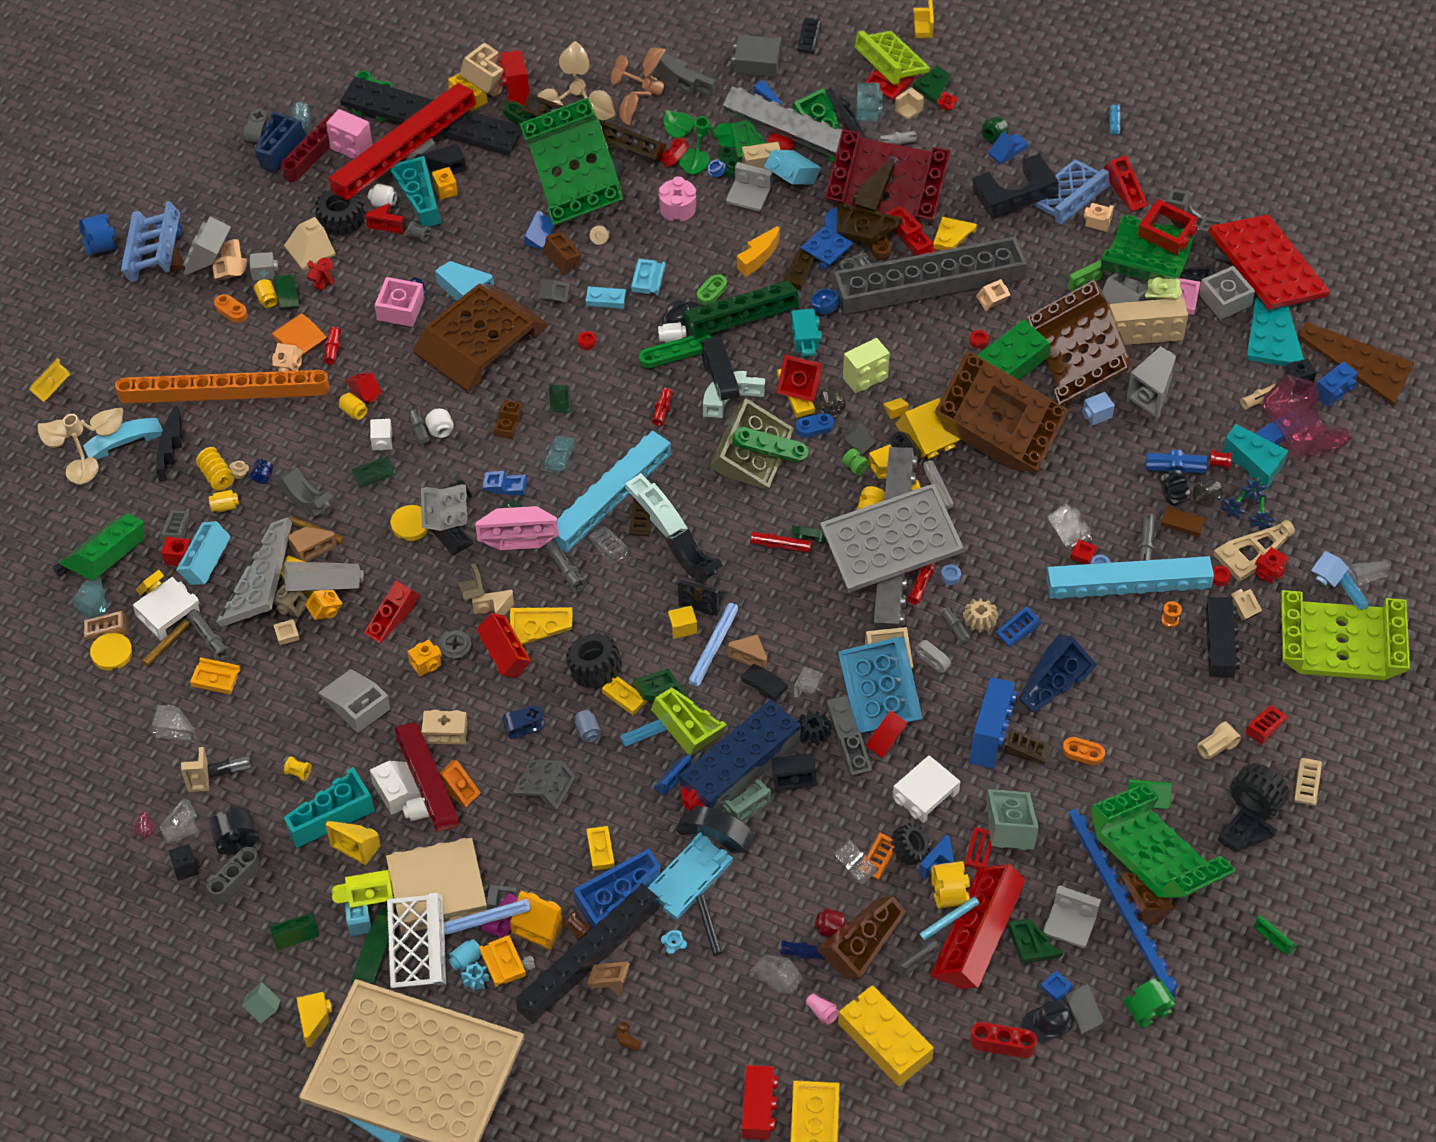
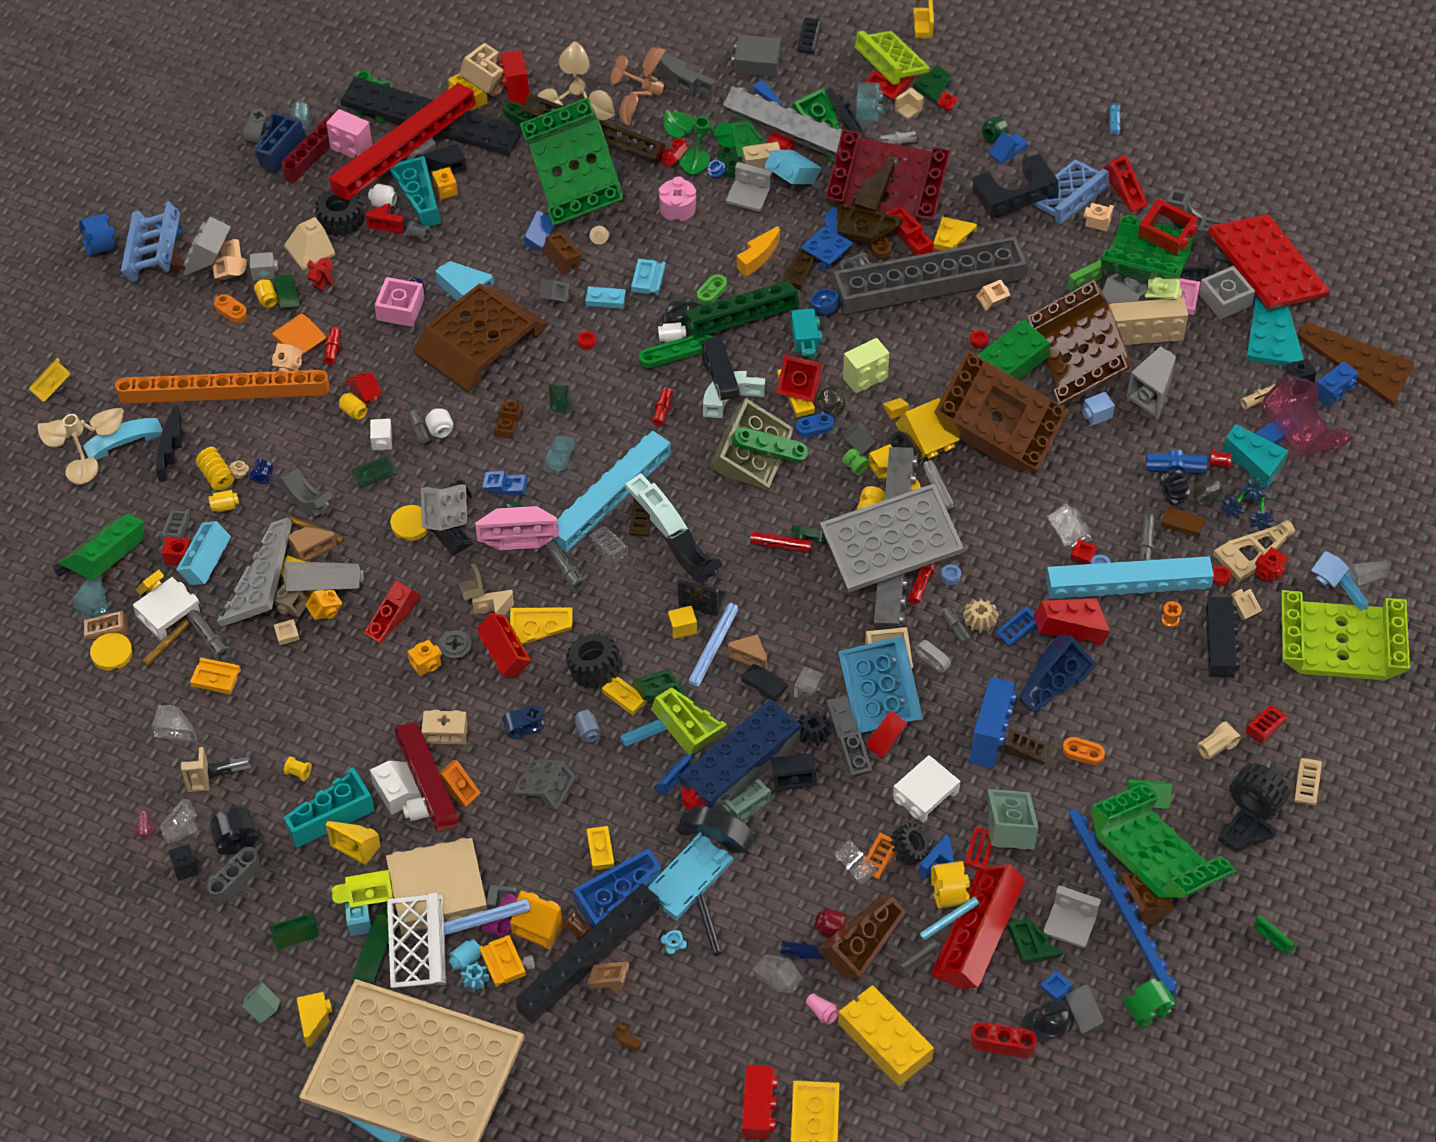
(356, 699): light grey slope -> none
(1073, 618): none -> red wedge

